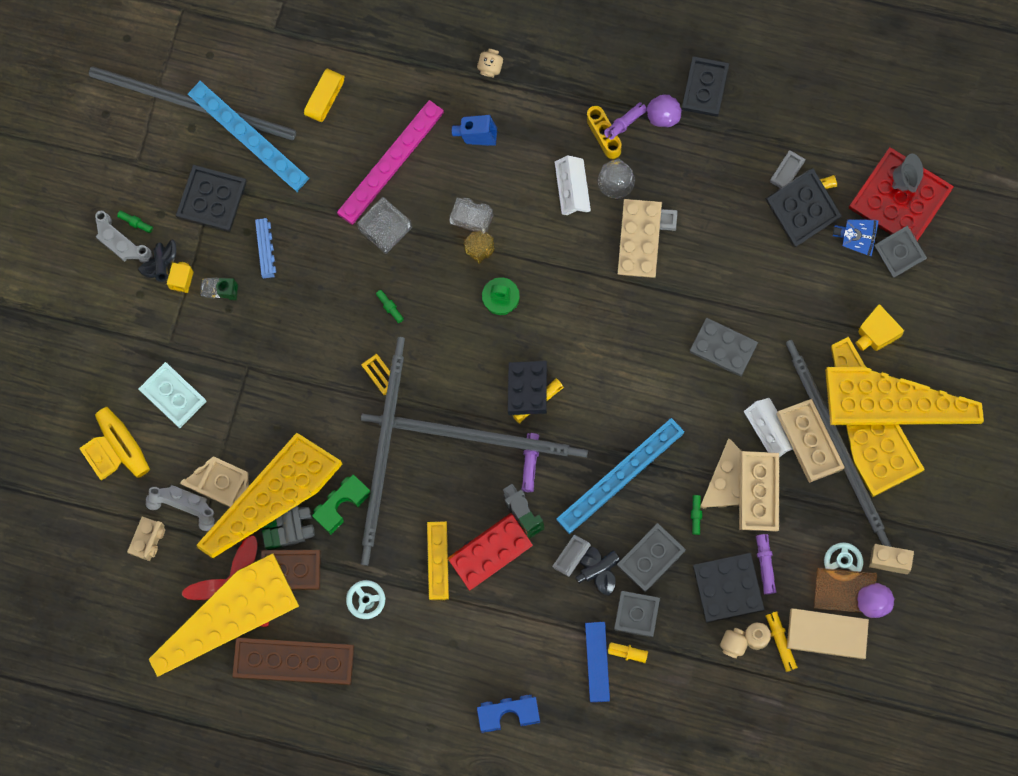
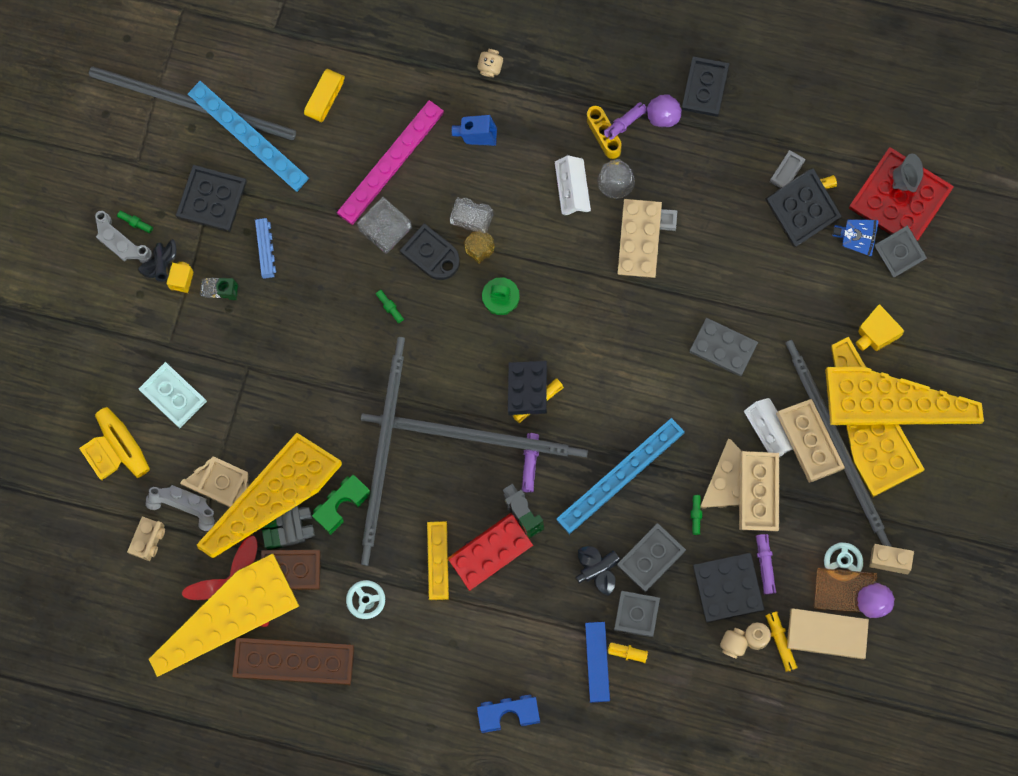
(368, 371): yellow tile -> none
(430, 253): none -> black tile
(571, 555): light grey tile -> none

